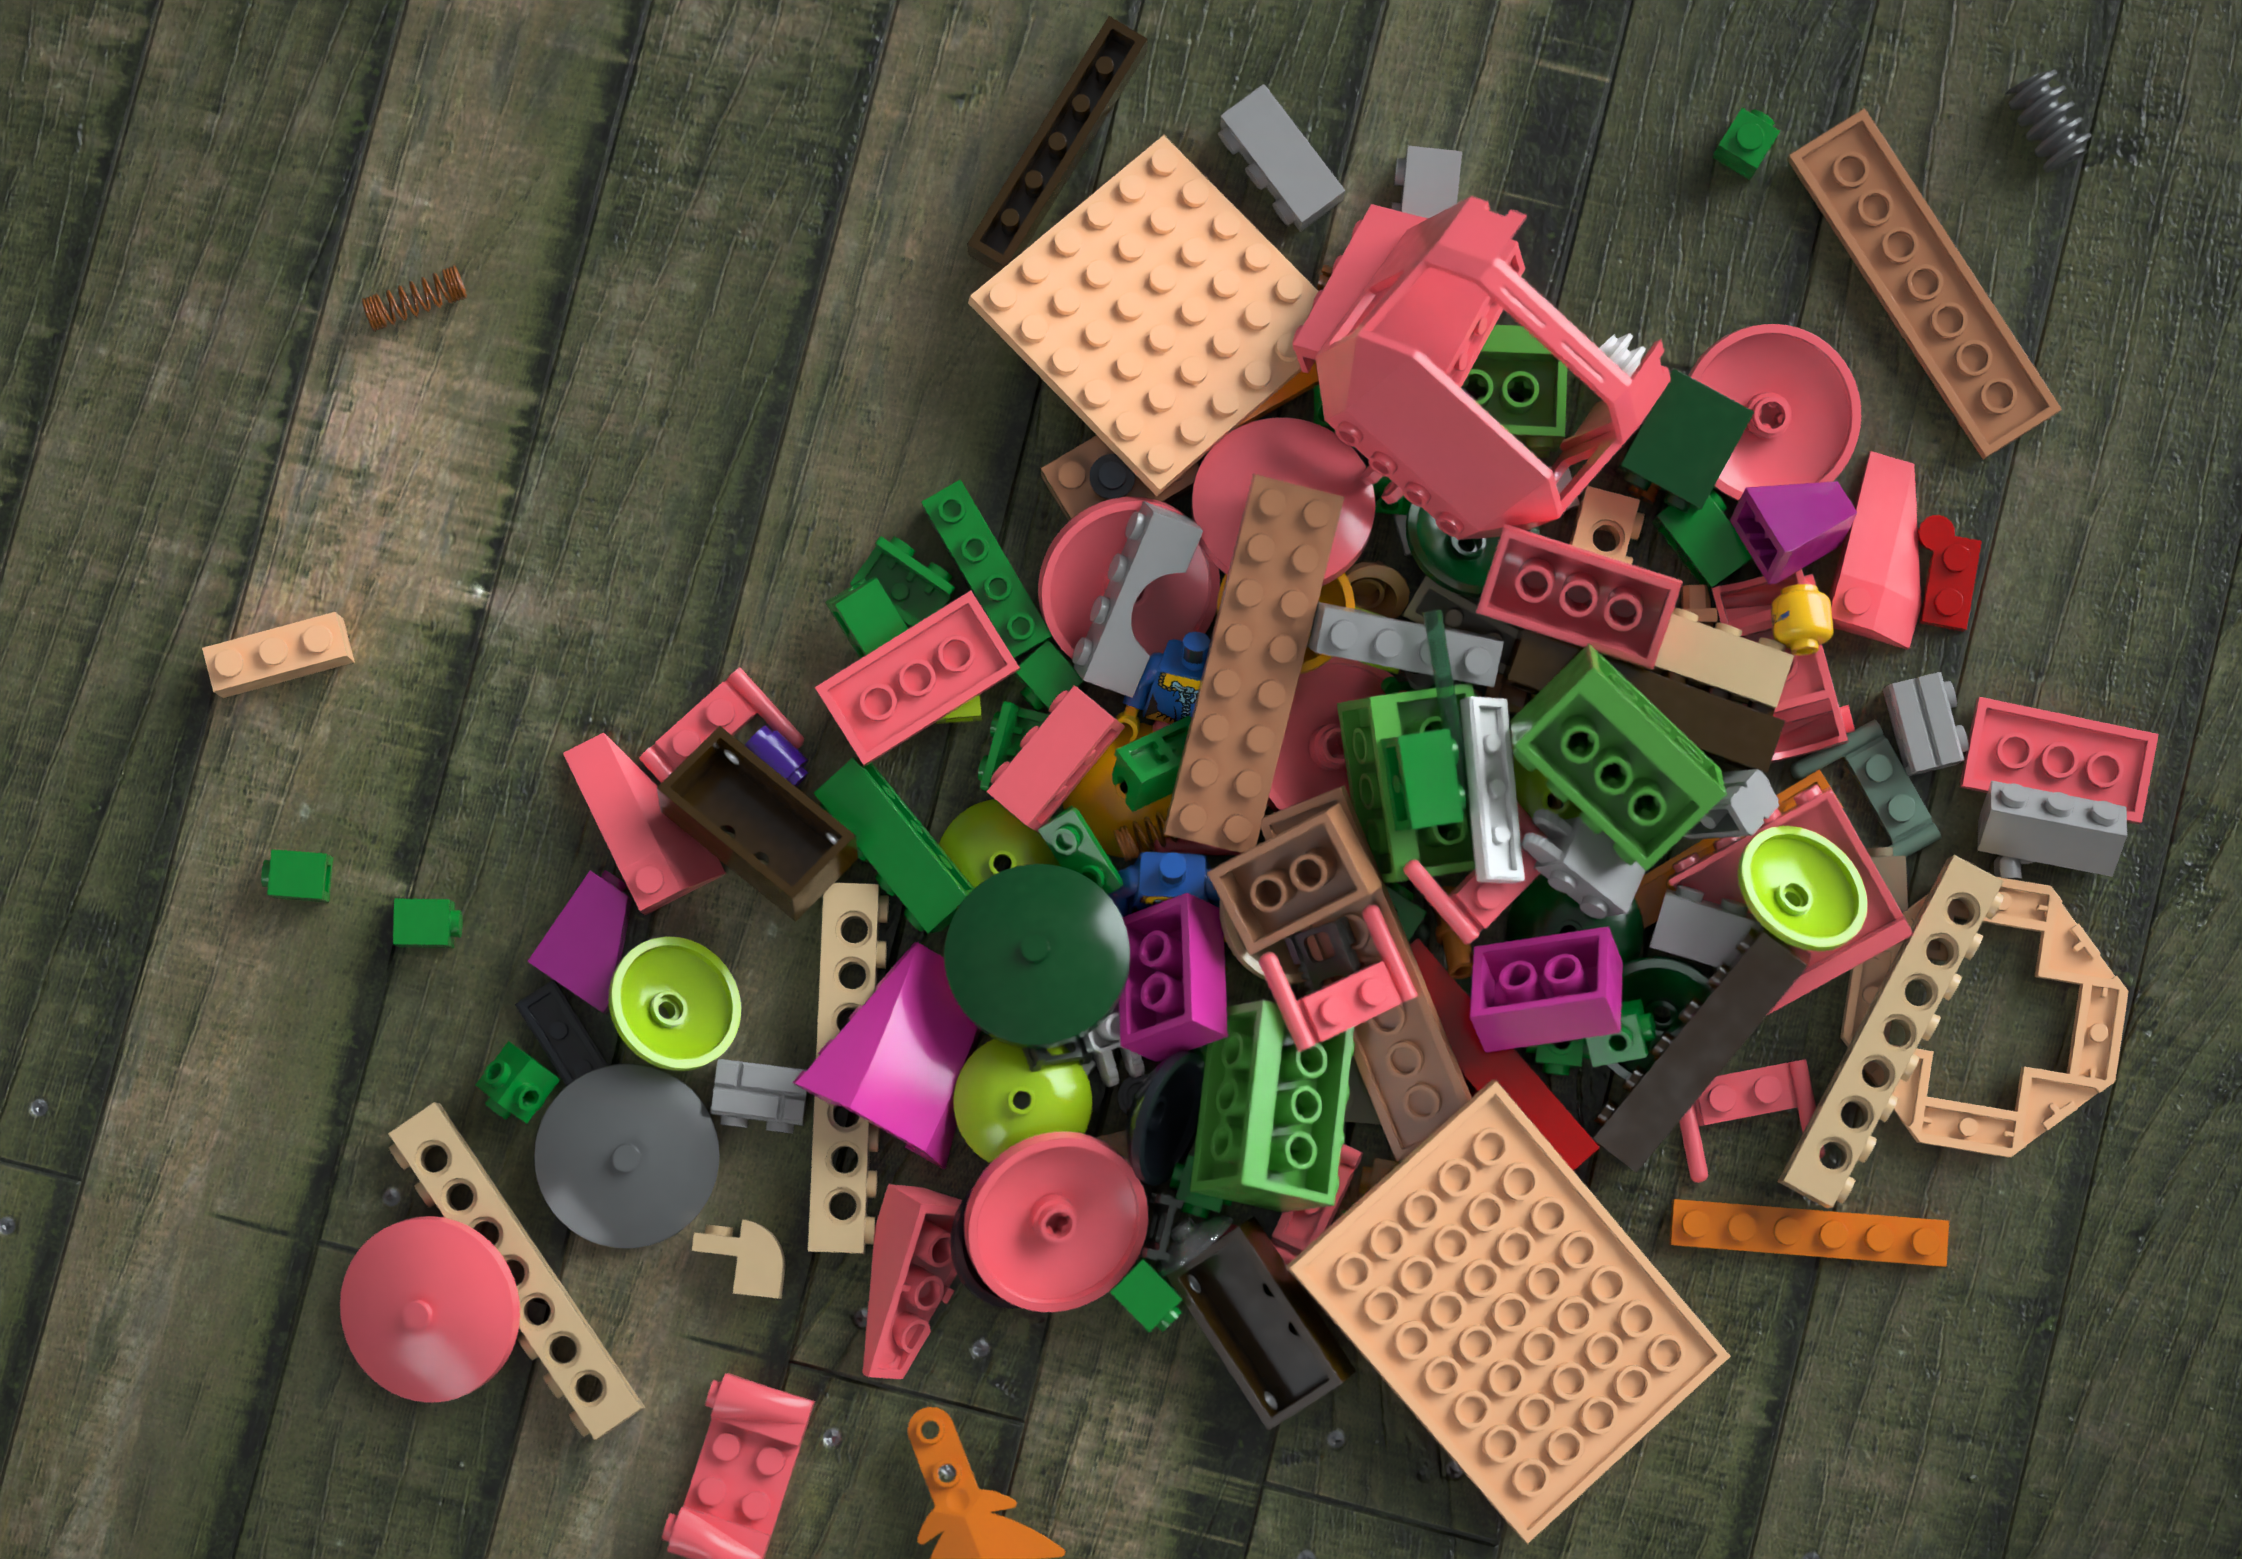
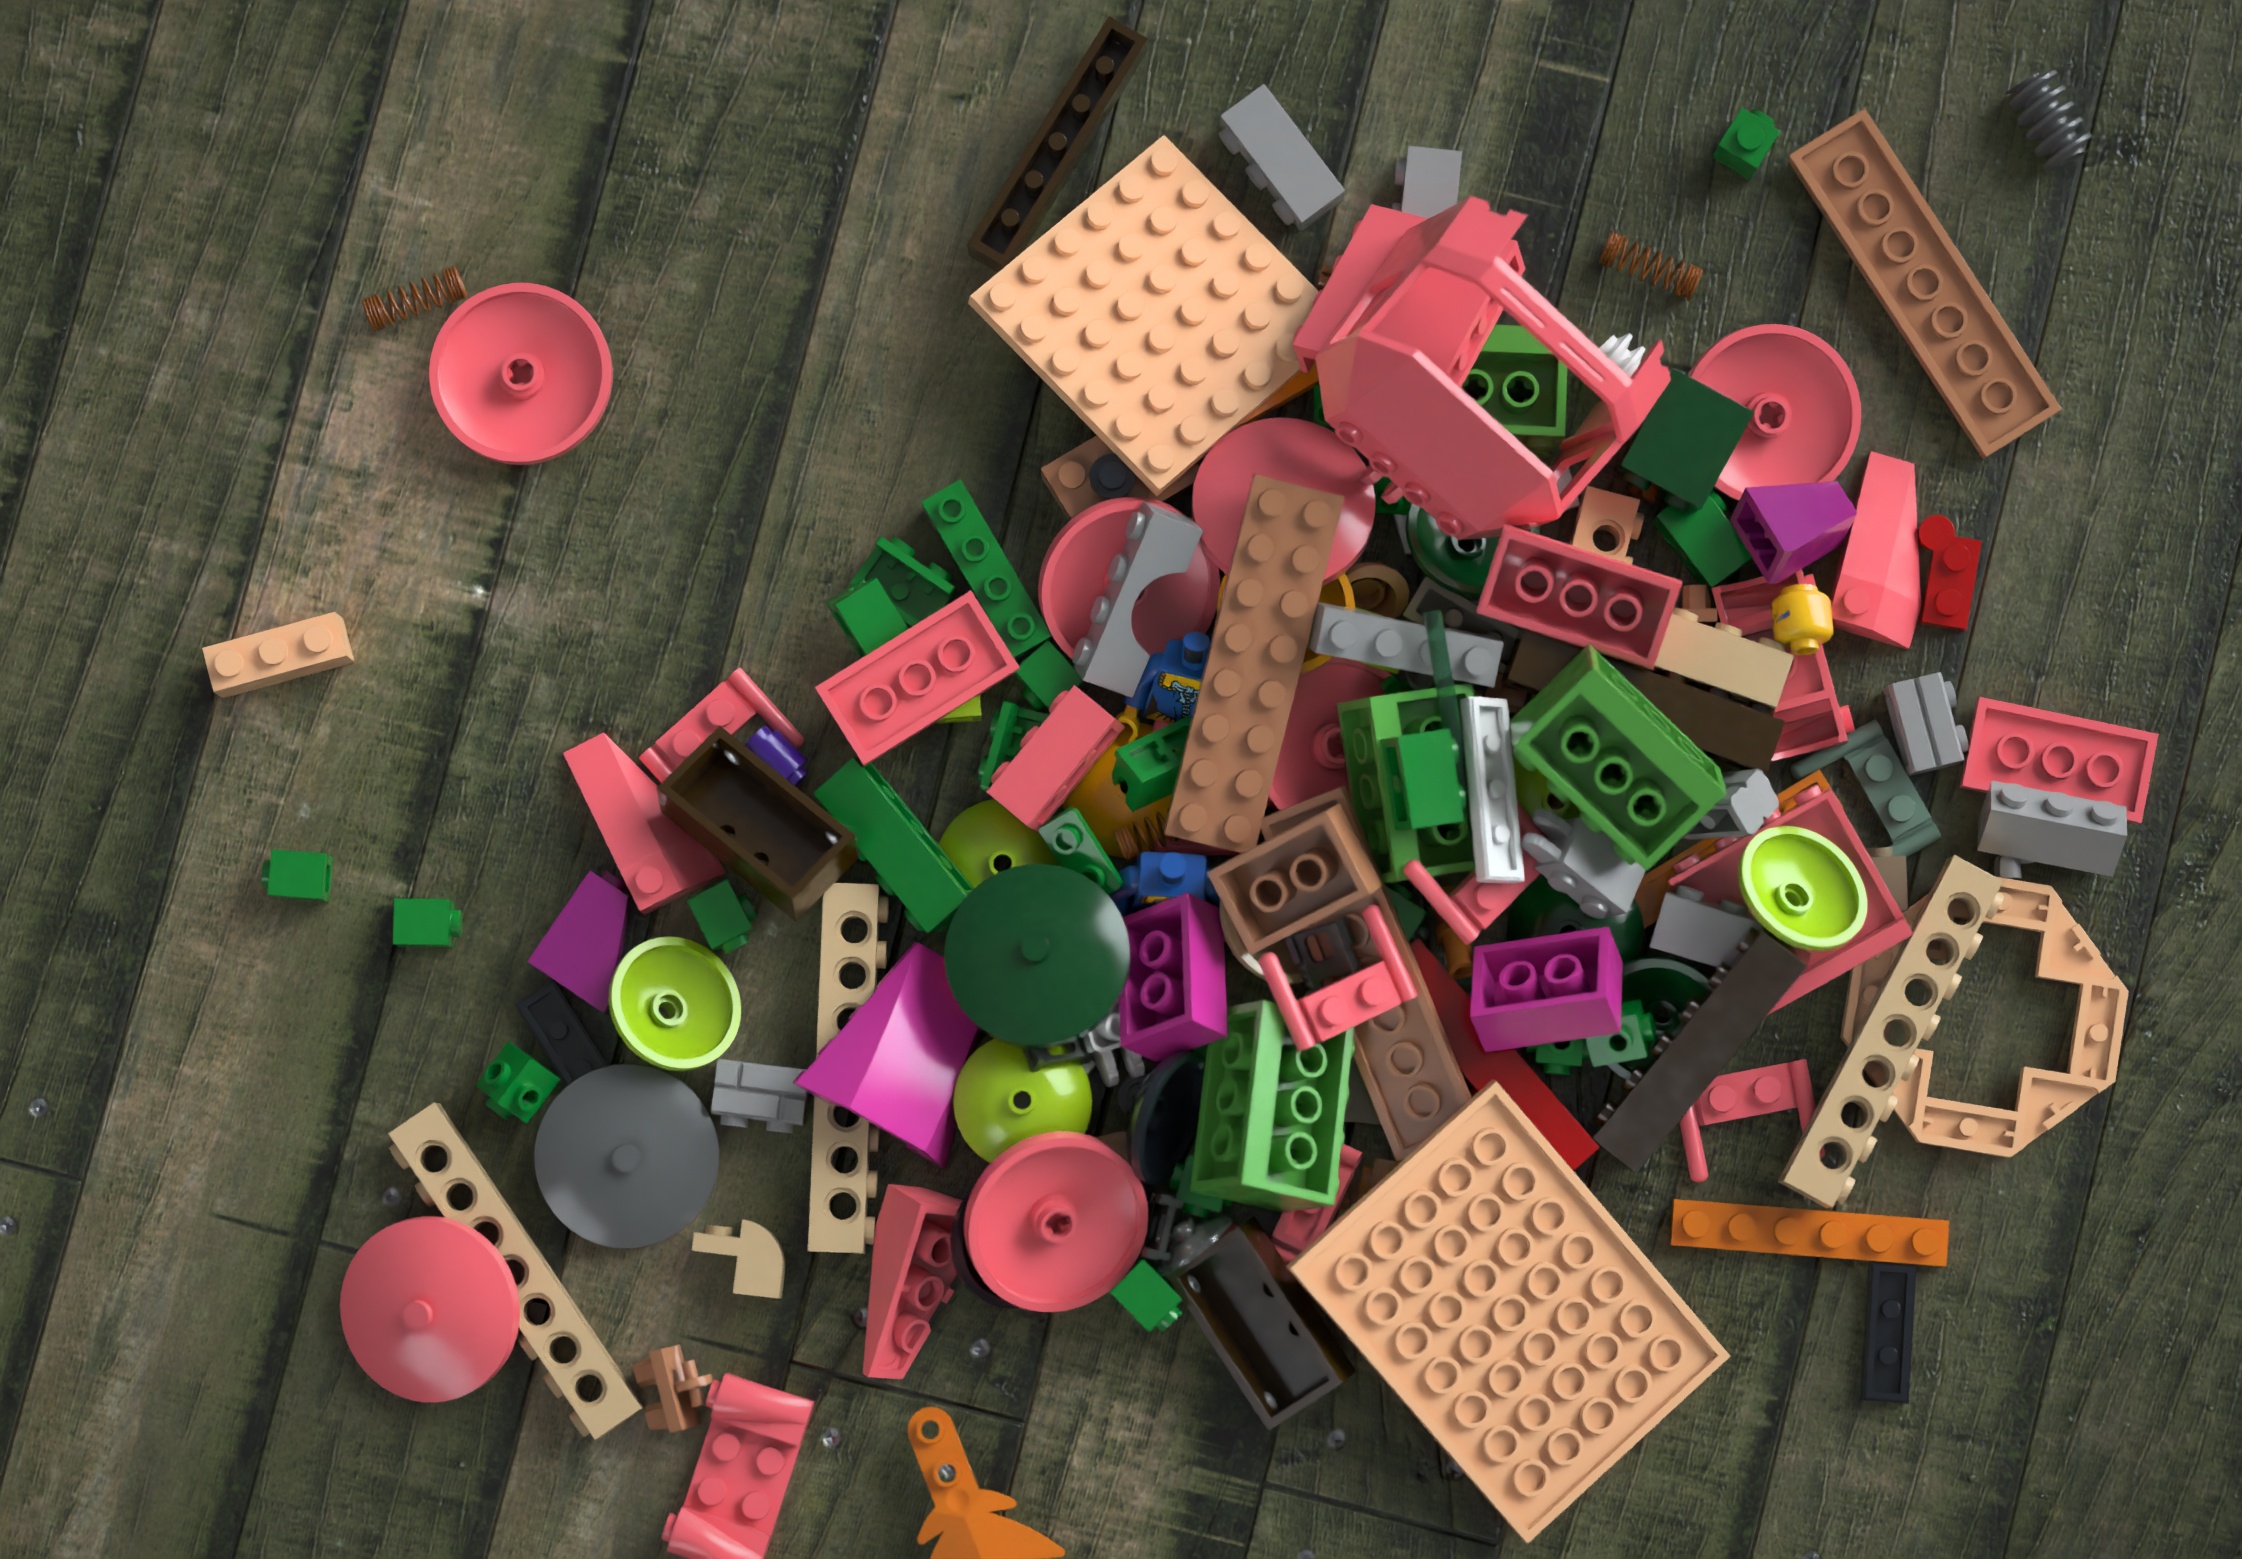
(520, 373): none -> coral dish
(677, 1386): none -> nougat hips
(724, 917): none -> green brick
(1684, 290): none -> dark orange piece
(1888, 1332): none -> black tile

